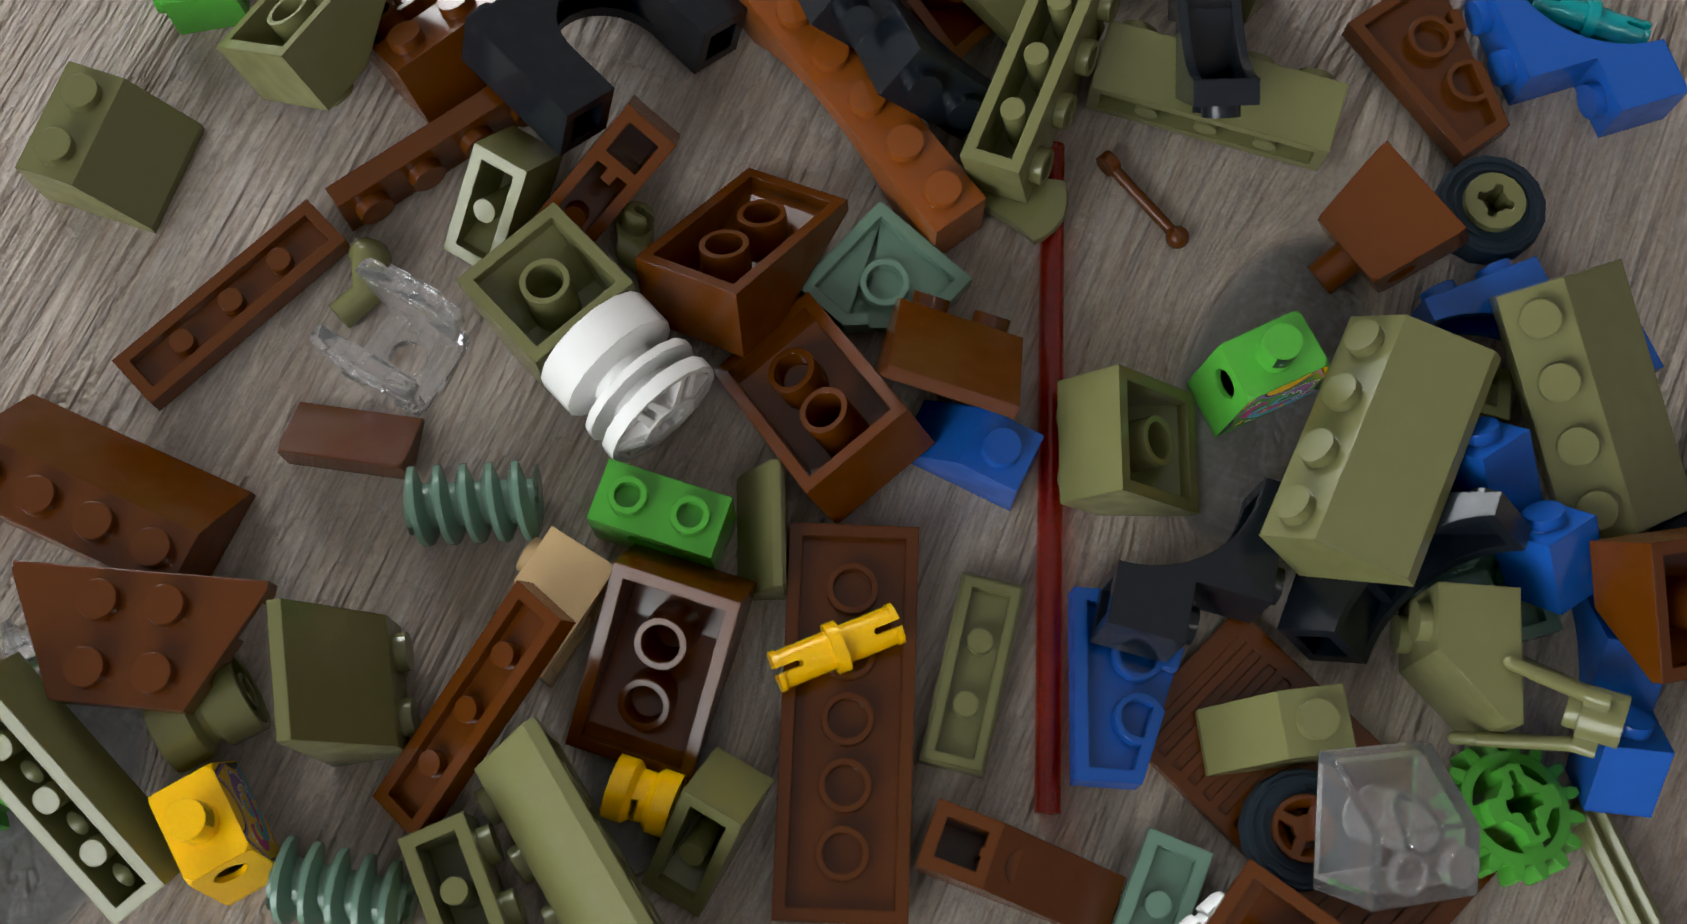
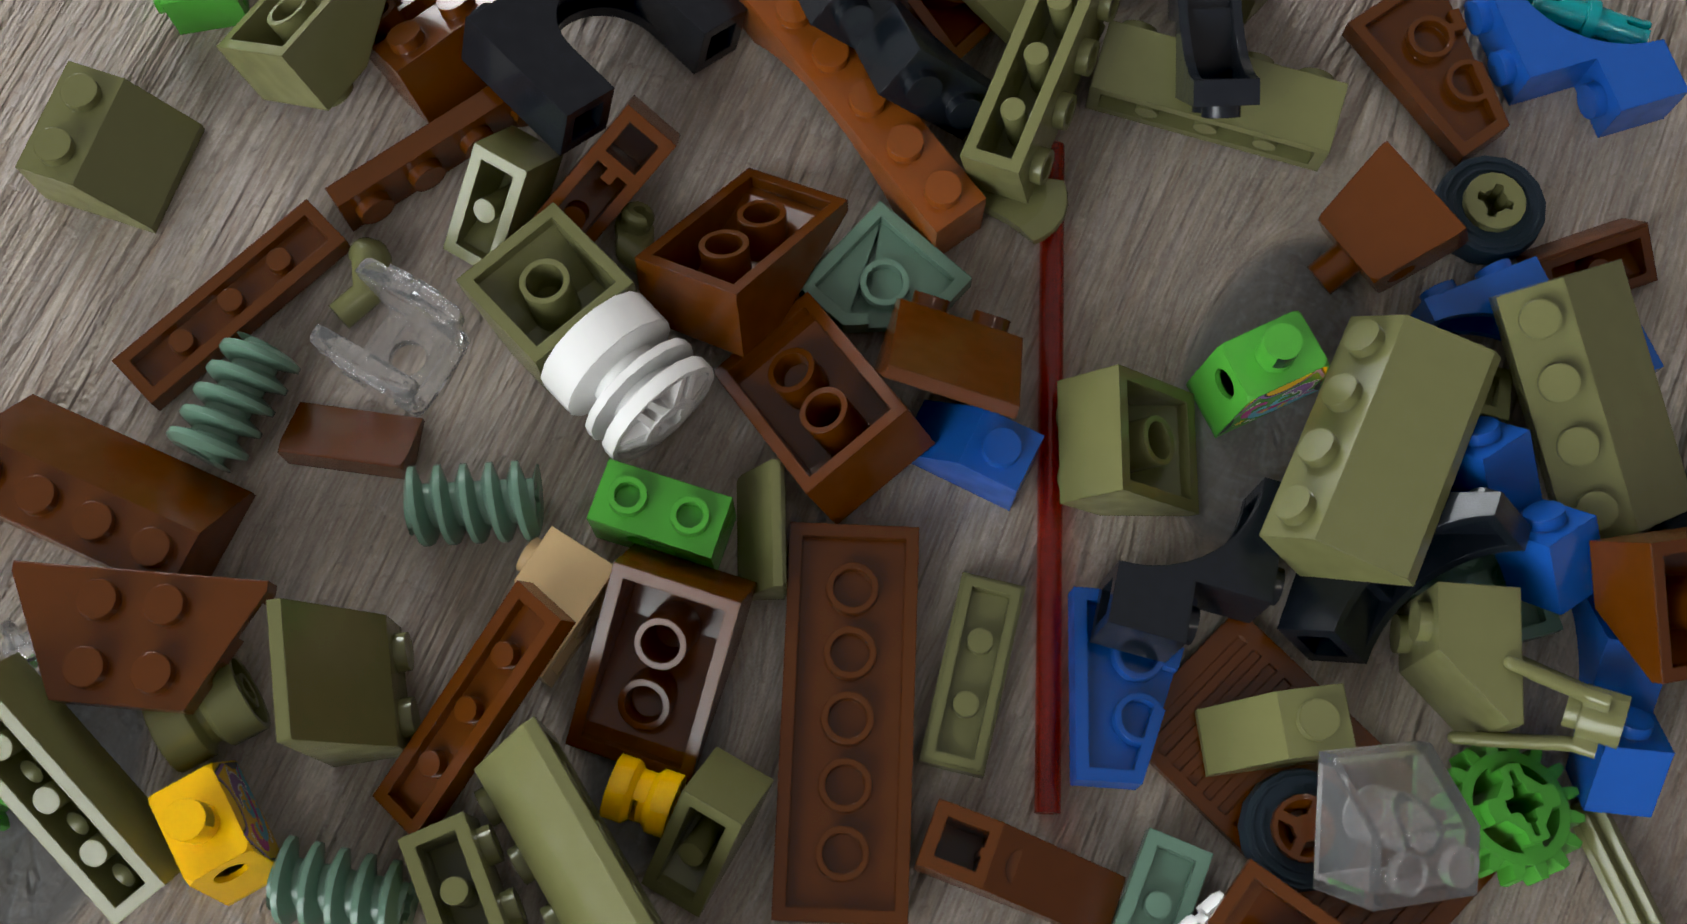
(232, 400): none -> sand green piece
(836, 647): yellow pin -> none
(1176, 235): reddish brown hinge -> none
(1599, 245): none -> reddish brown slope

